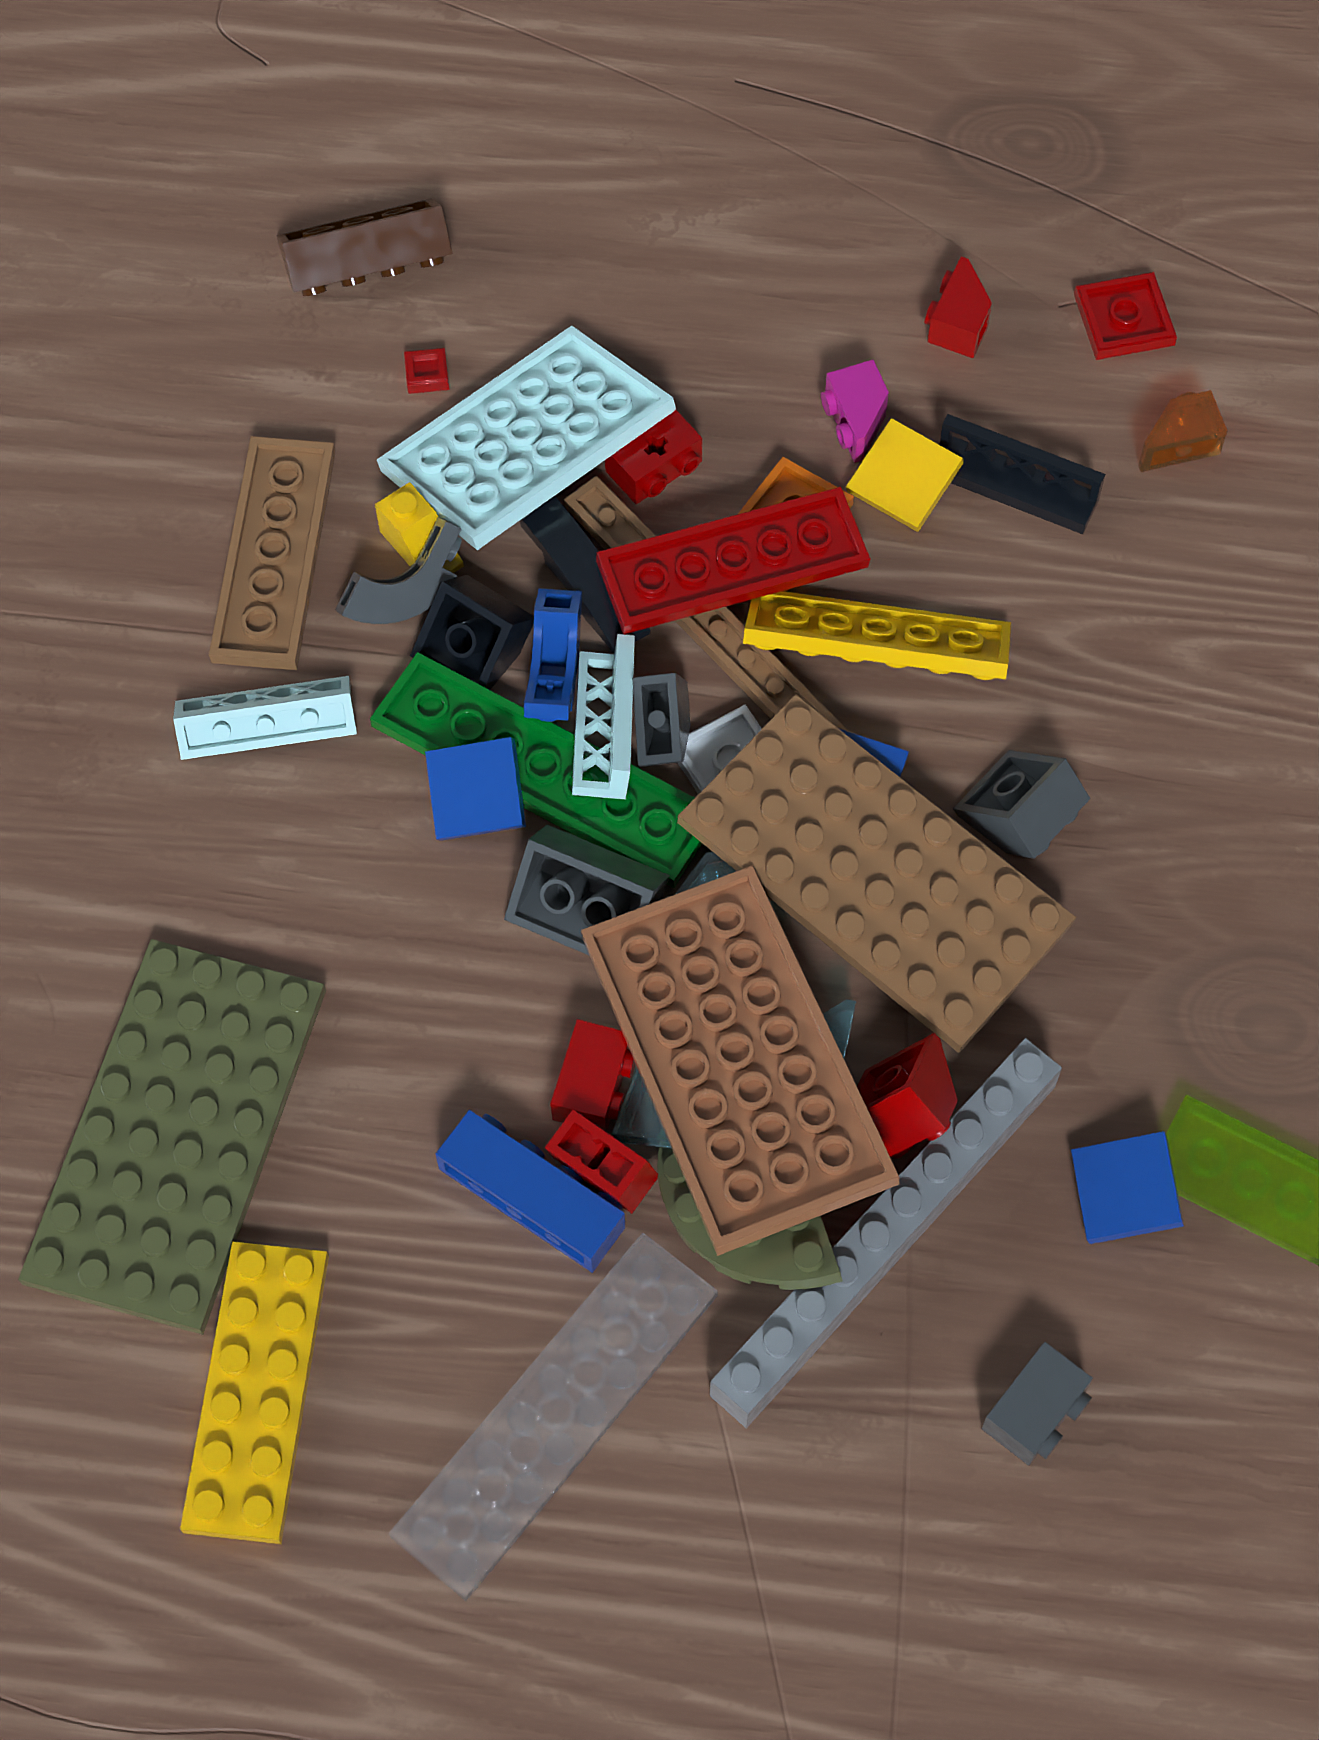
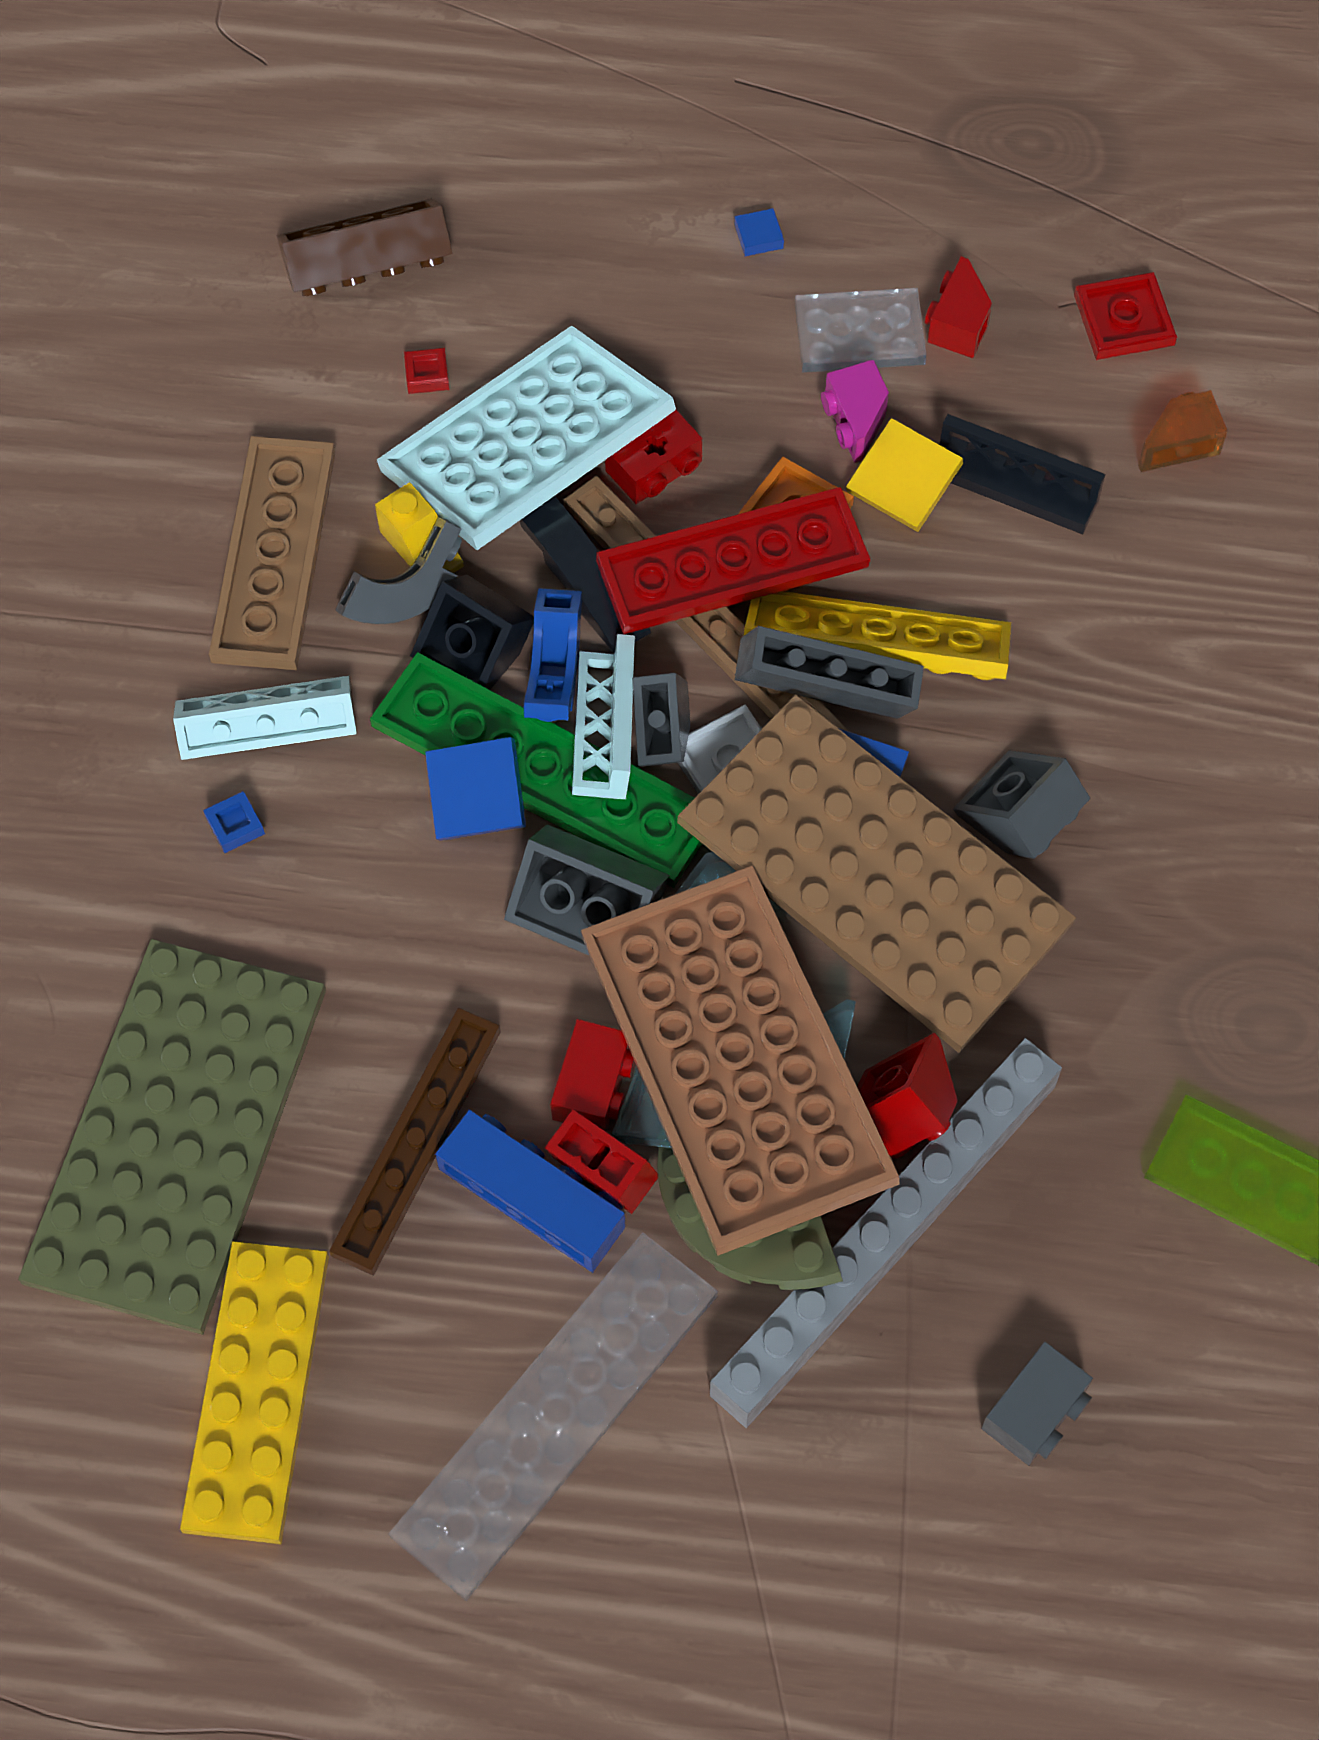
(234, 822): none -> blue plate
(414, 1142): none -> reddish brown plate
(759, 232): none -> blue tile
(829, 672): none -> dark grey brick
(860, 327): none -> clear plate
(1127, 1187): blue tile -> none

